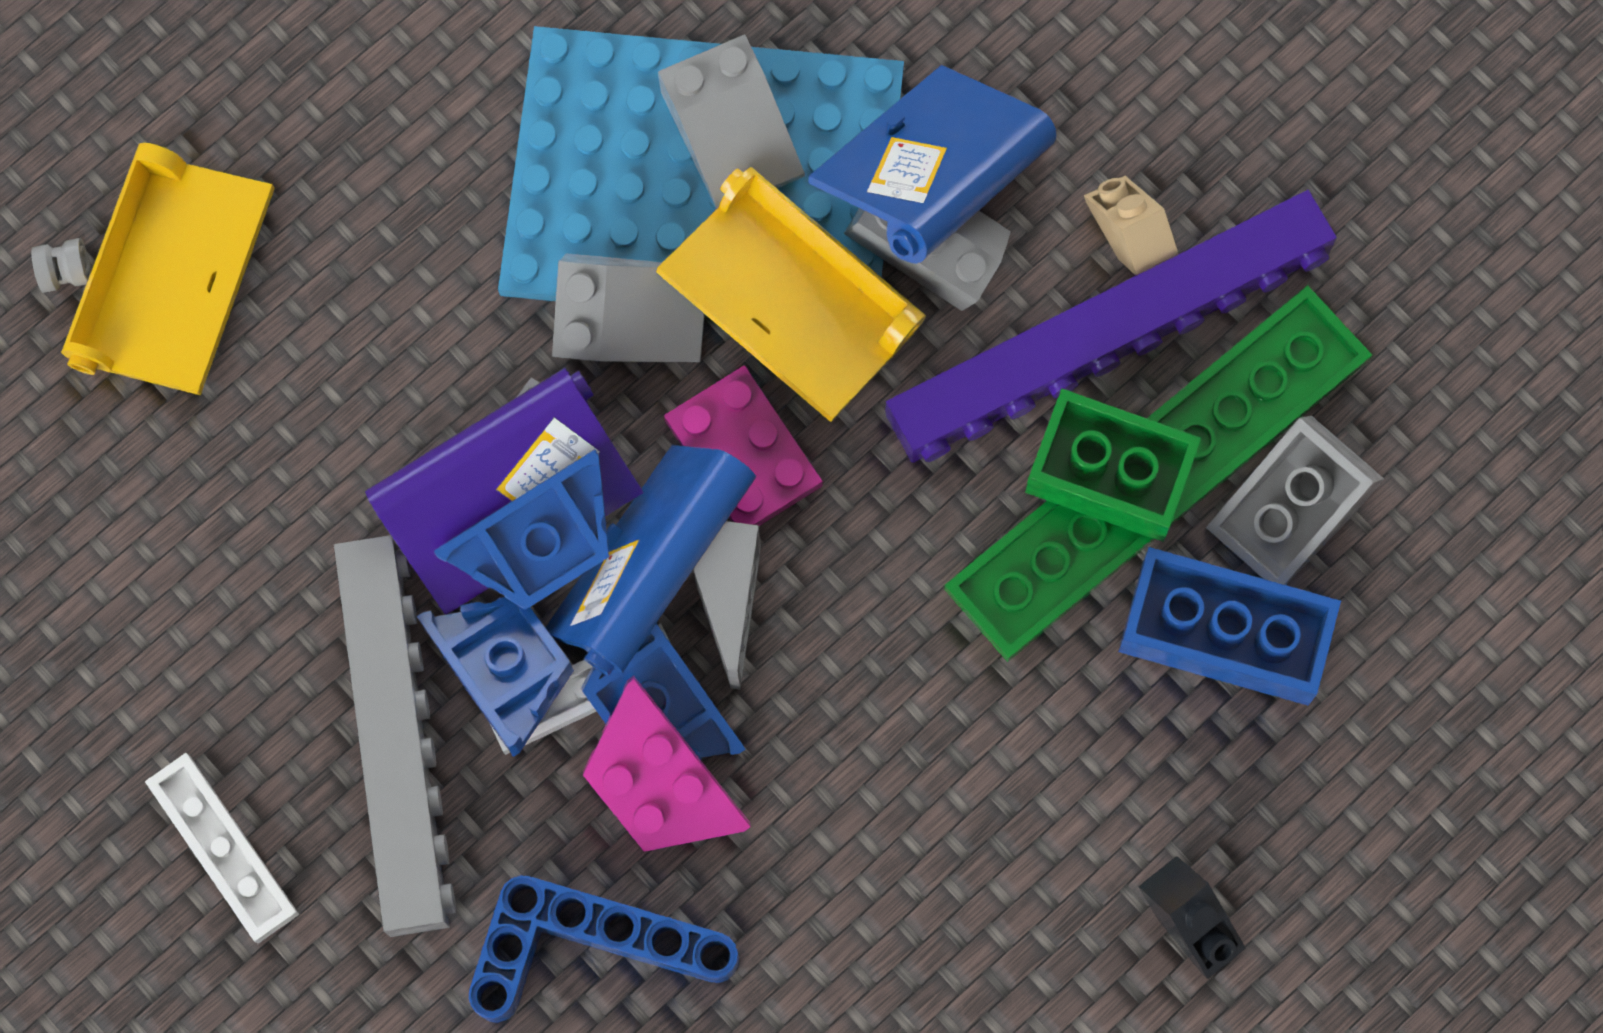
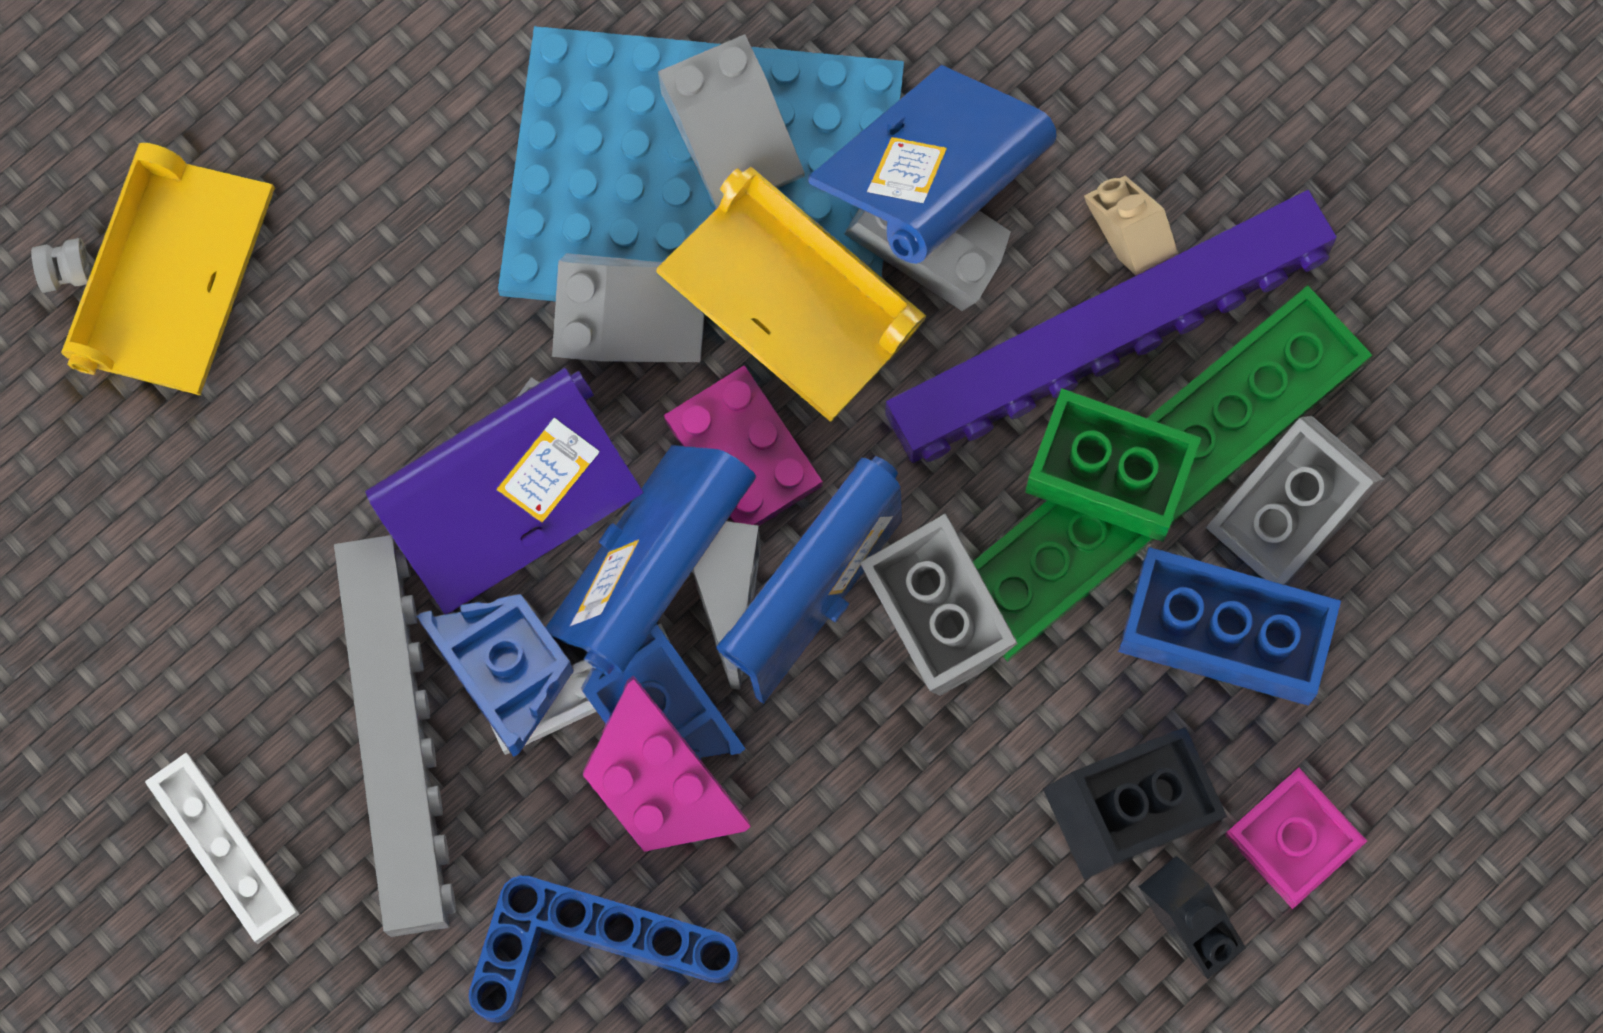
(538, 537): blue wing -> none
(815, 576): none -> blue door
(939, 605): none -> light grey slope
(1134, 802): none -> black slope
(1295, 838): none -> dark pink tile

